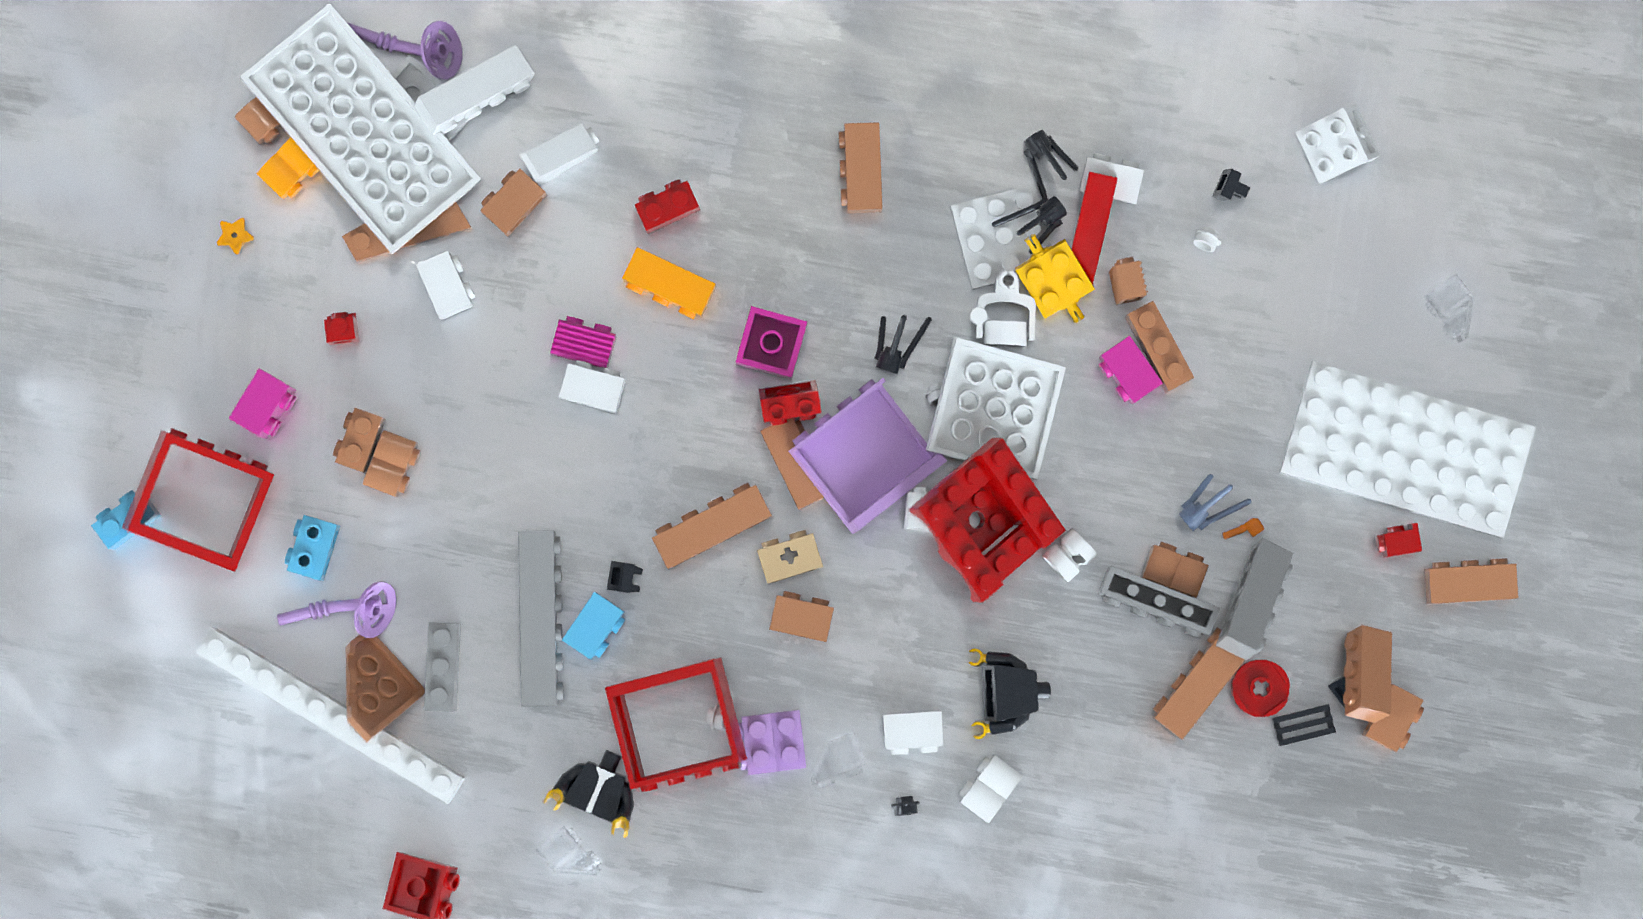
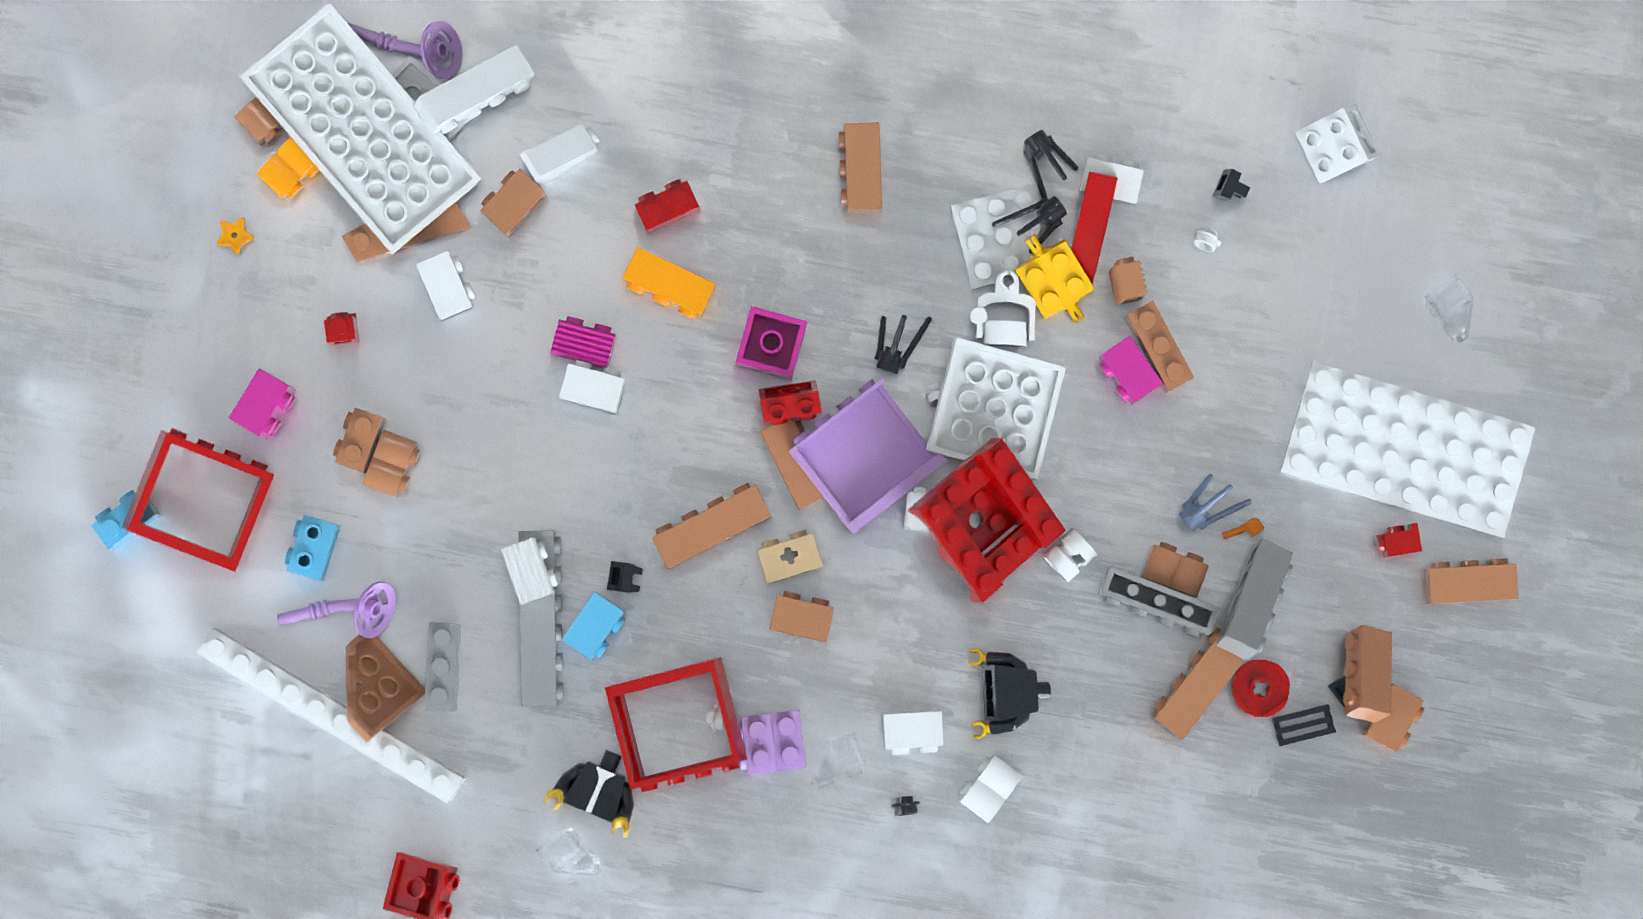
(529, 570): none -> white brick

